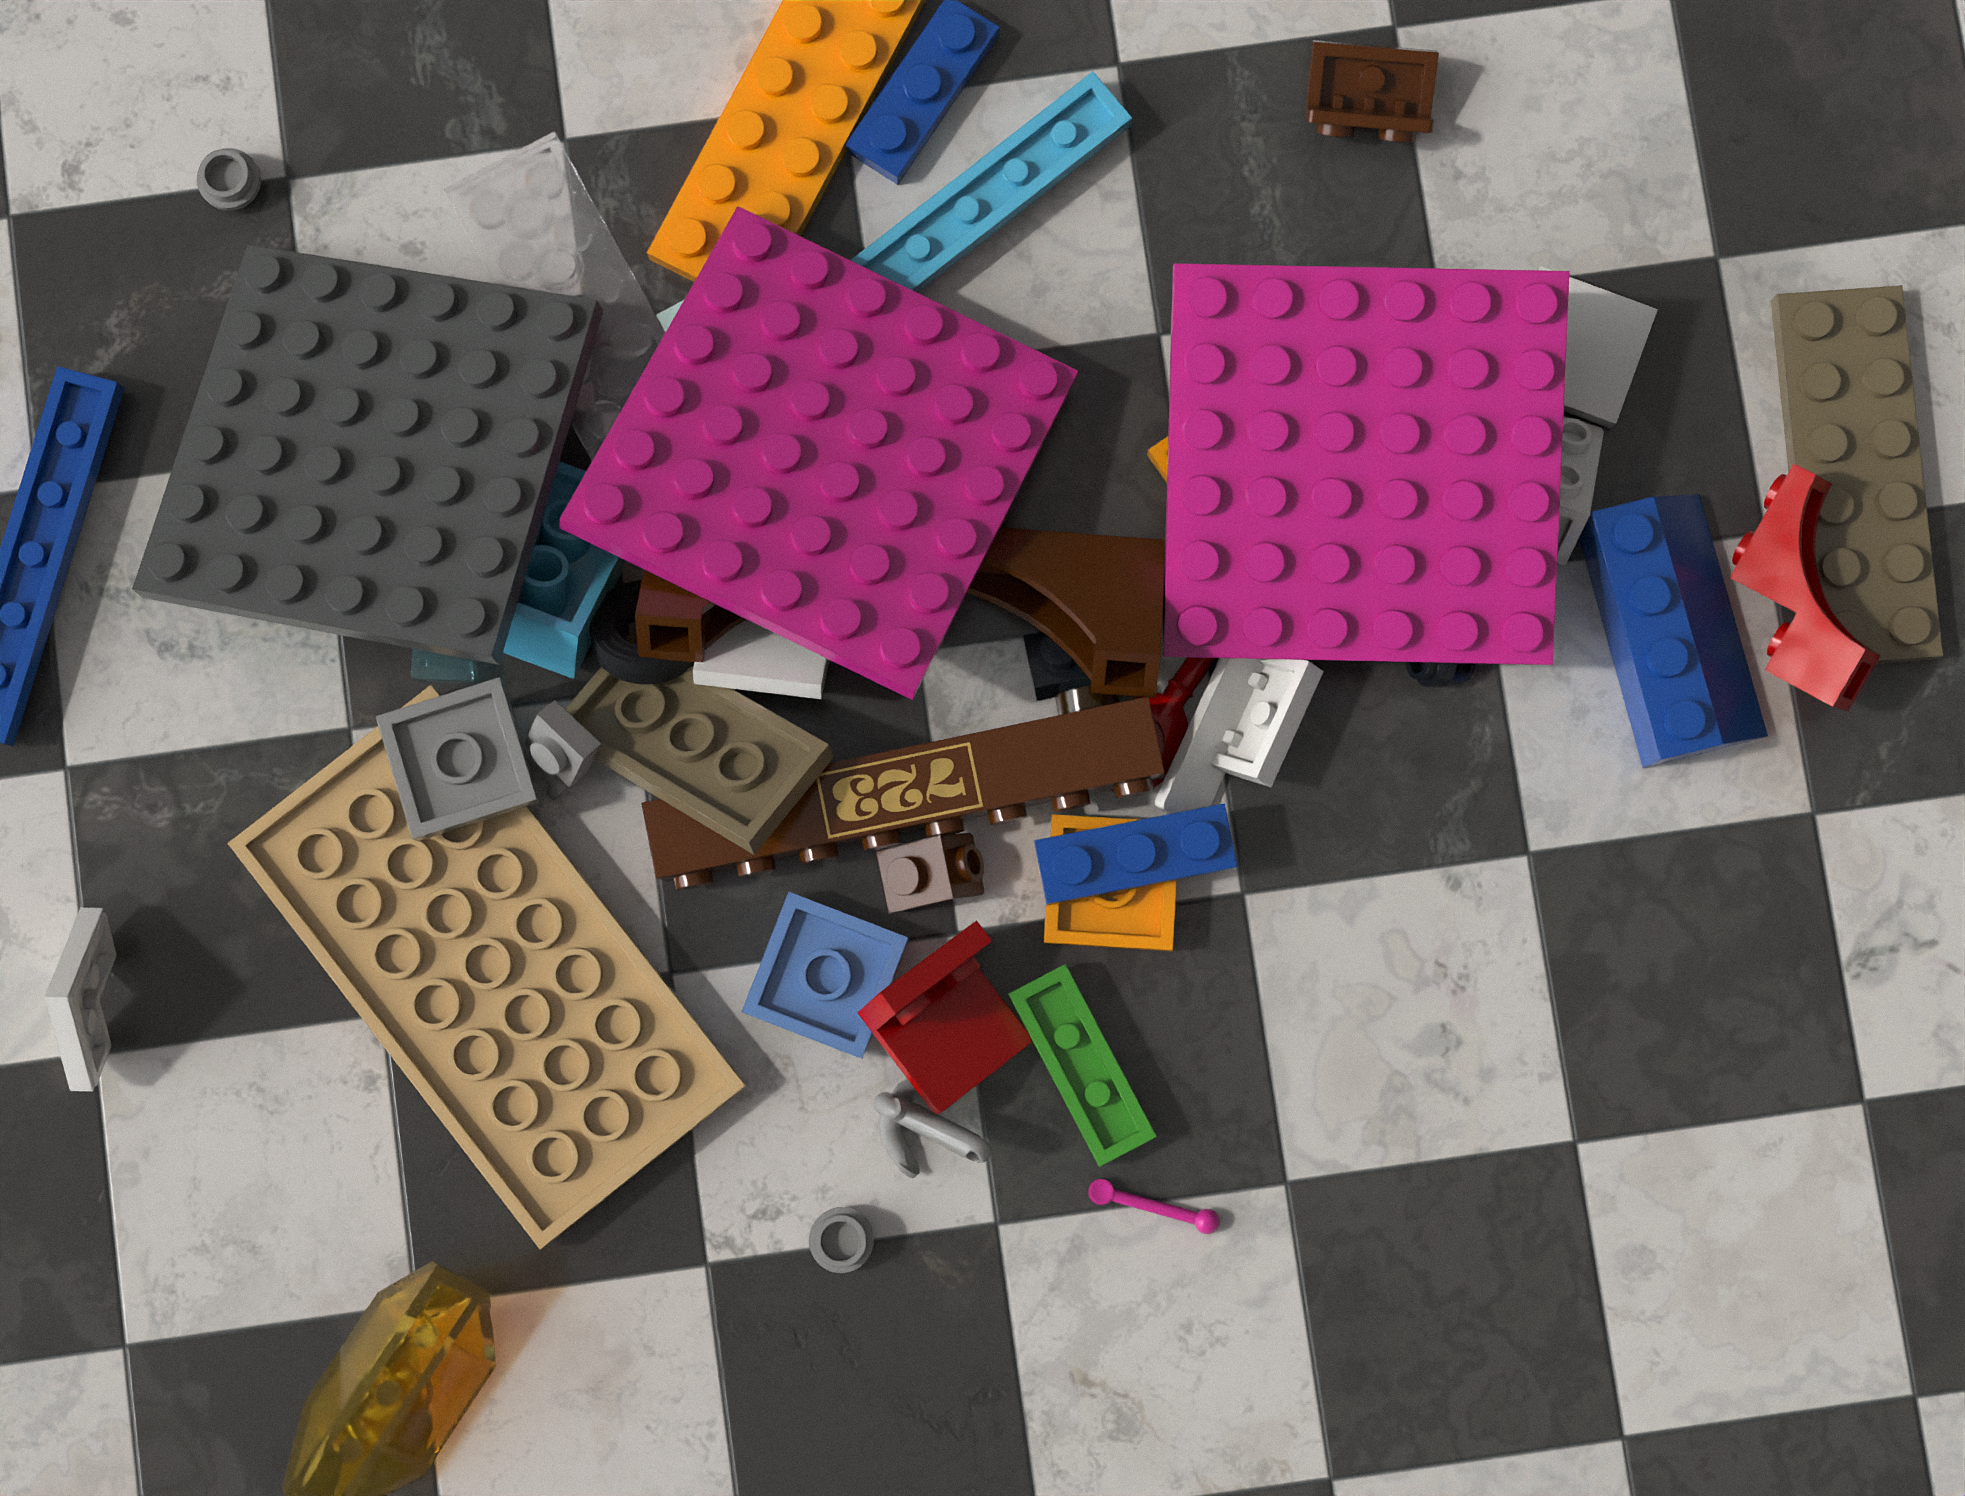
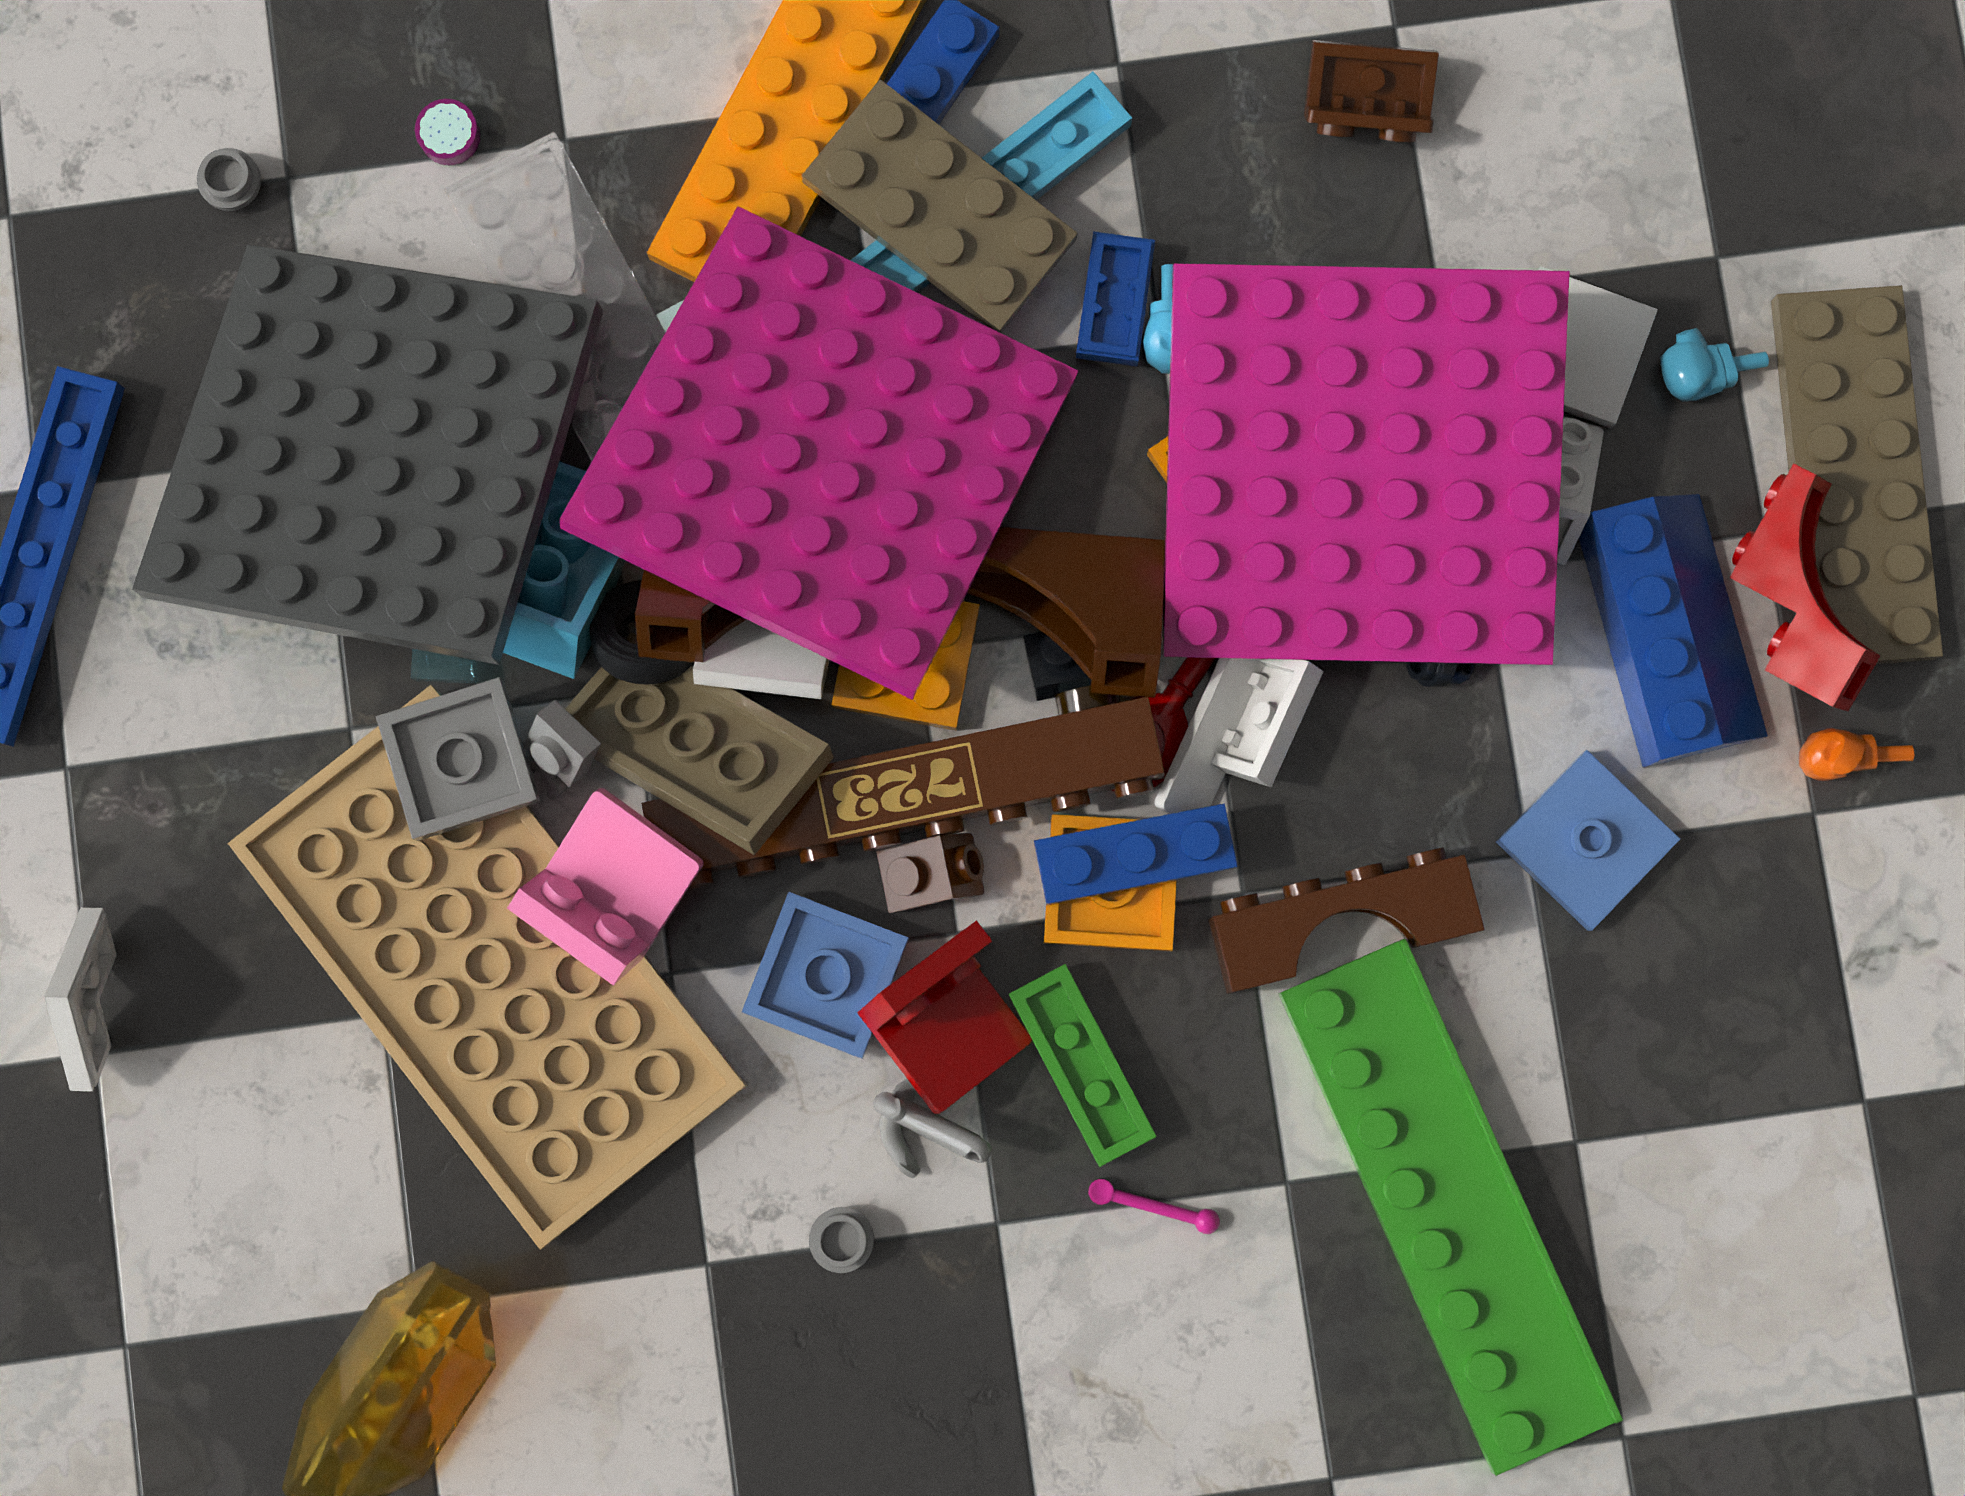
(447, 132): none -> tile
(608, 887): none -> bright pink bracket
(939, 207): none -> dark tan plate
(940, 693): none -> light orange plate
(1115, 299): none -> blue plate
(1157, 333): none -> medium azure piece
(1424, 903): none -> reddish brown arch
(1450, 1207): none -> bright green plate
(1587, 840): none -> medium blue plate
(1700, 370): none -> medium azure piece
(1837, 752): none -> orange piece

